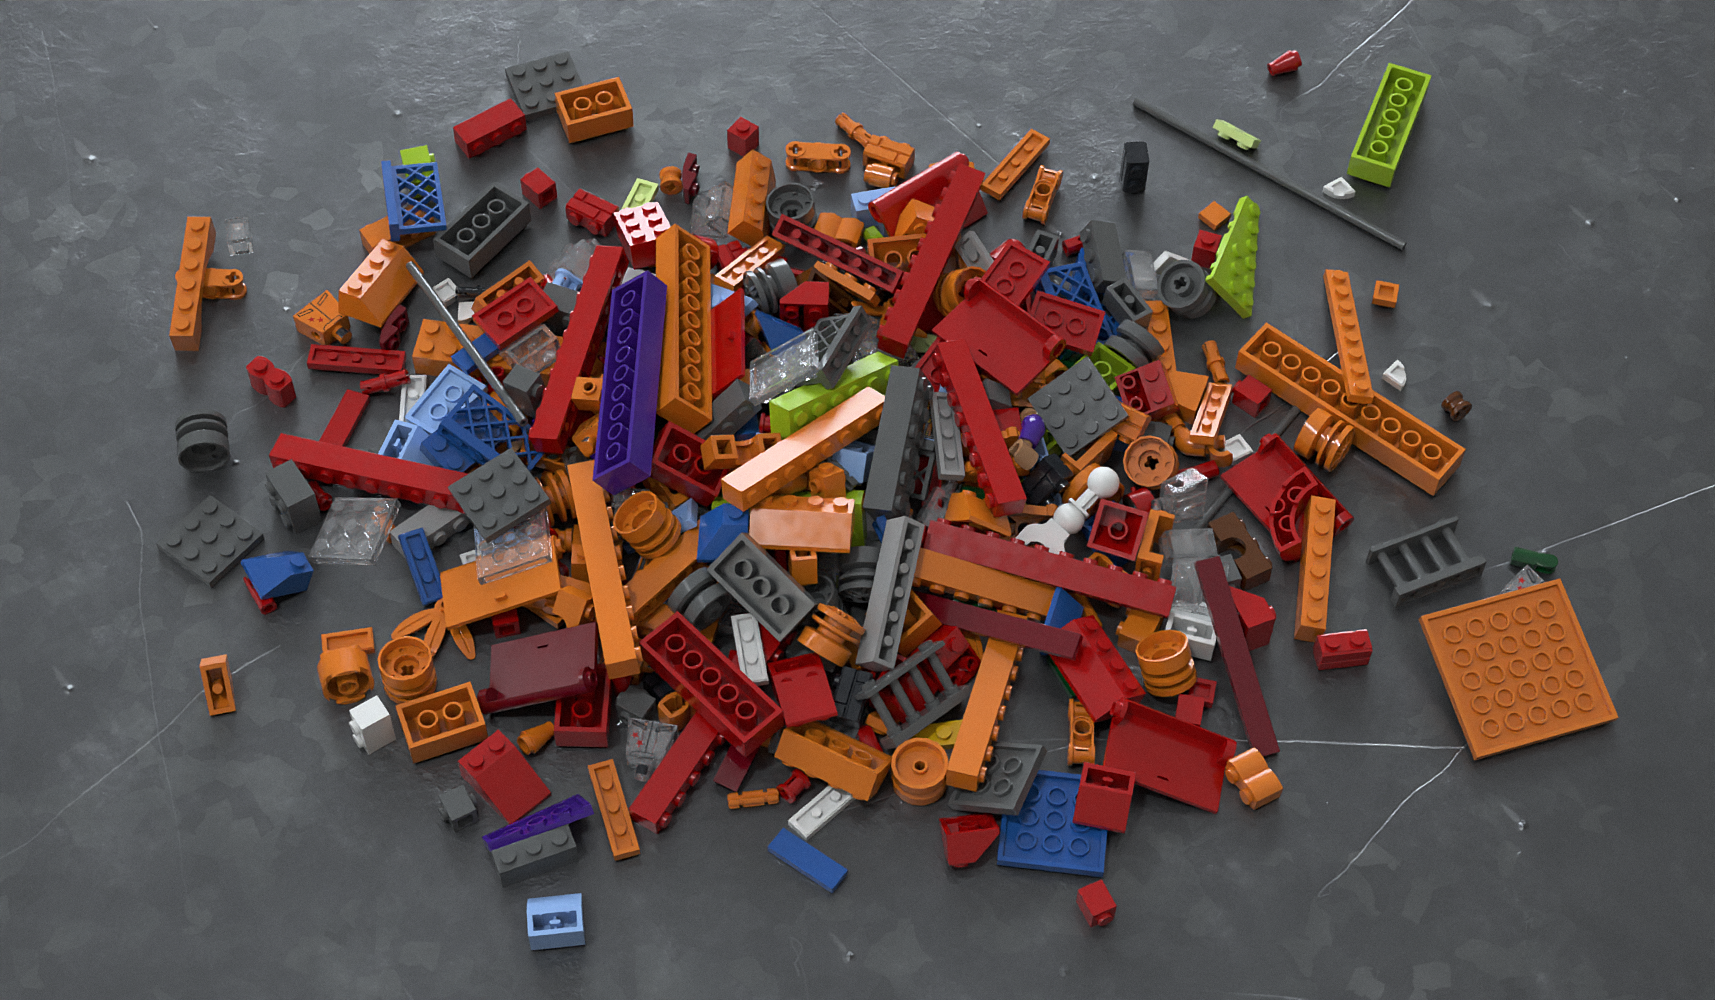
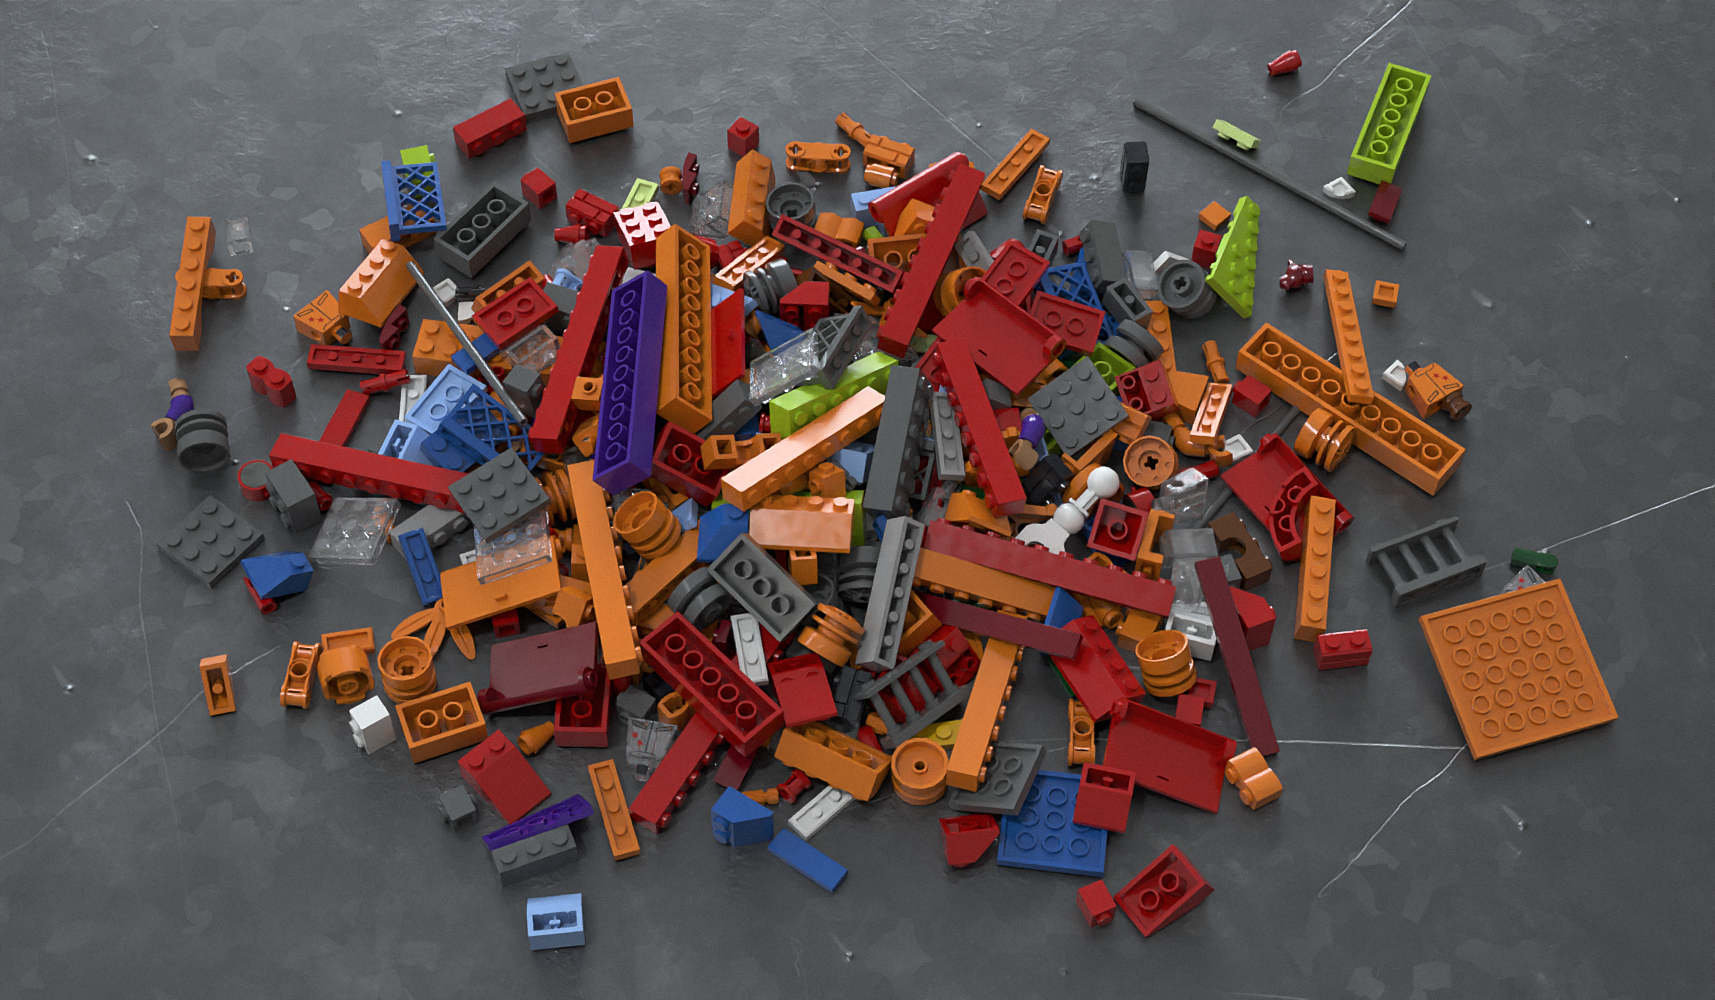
(180, 404): none -> medium nougat piece
(253, 480): none -> piece
(297, 688): none -> orange piece
(572, 234): none -> red cone
(723, 637): none -> dark red plate
(741, 820): none -> blue slope
(1108, 613): none -> orange cone
(1163, 891): none -> red slope
(1296, 276): none -> dark red animal
(1384, 201): none -> dark red slope
(1429, 387): none -> orange torso

